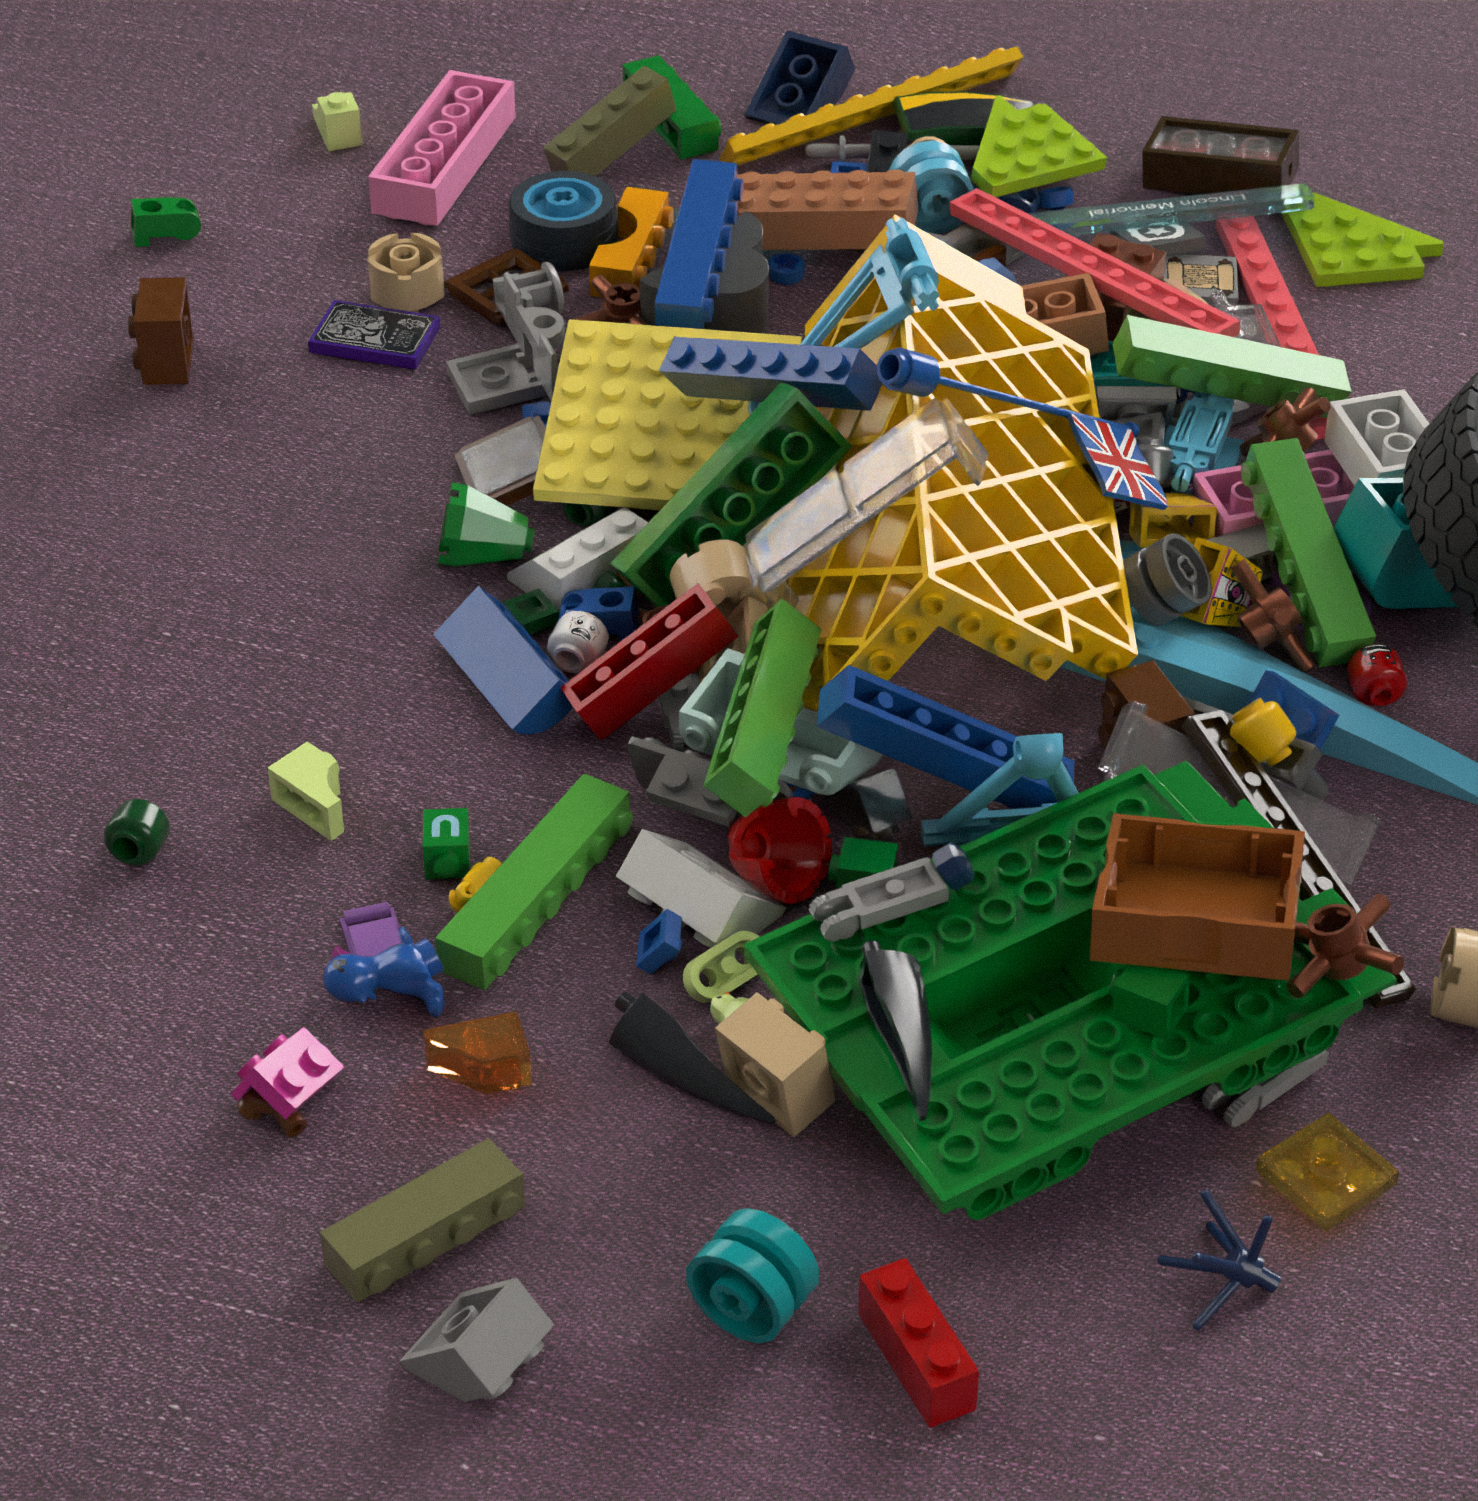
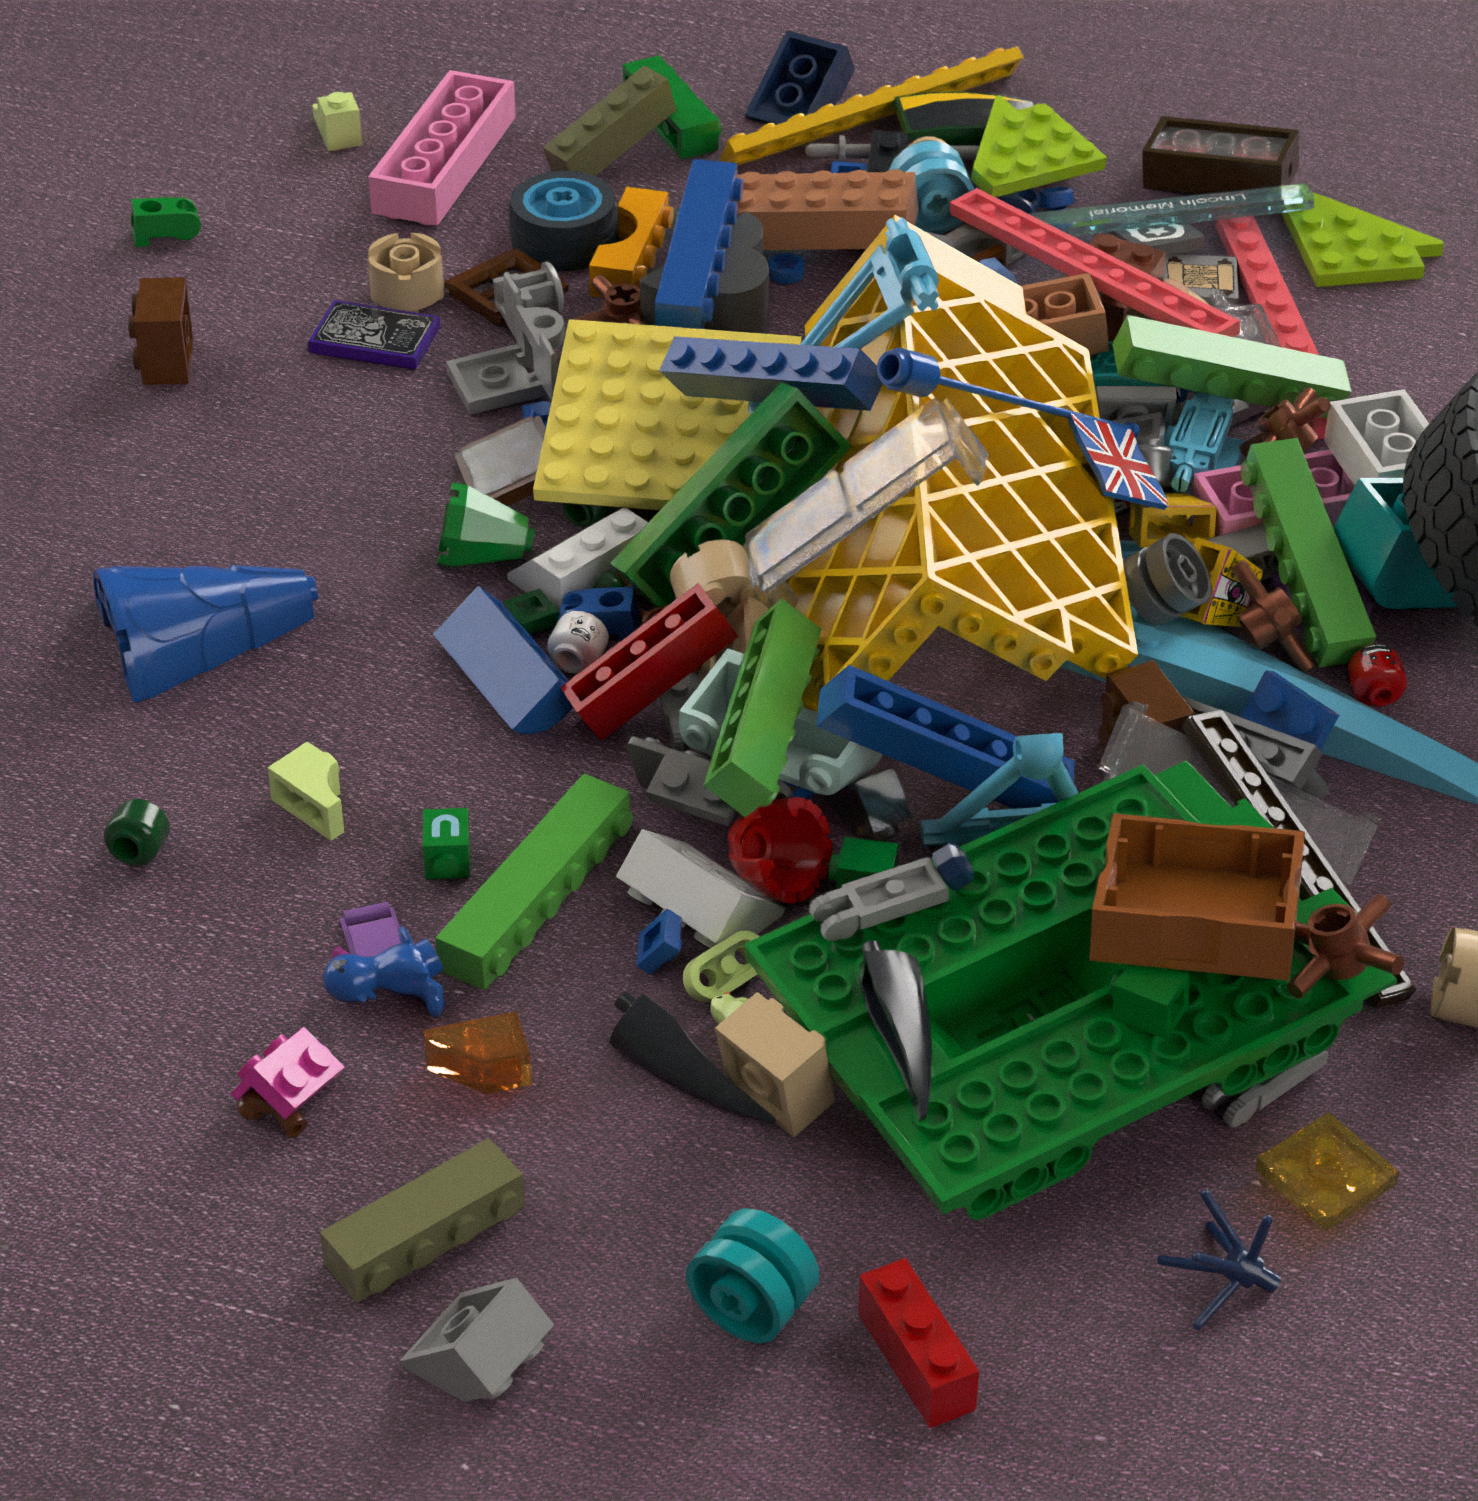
(195, 617): none -> blue cone
(472, 882): yellow arm -> none
(1264, 731): yellow head -> none

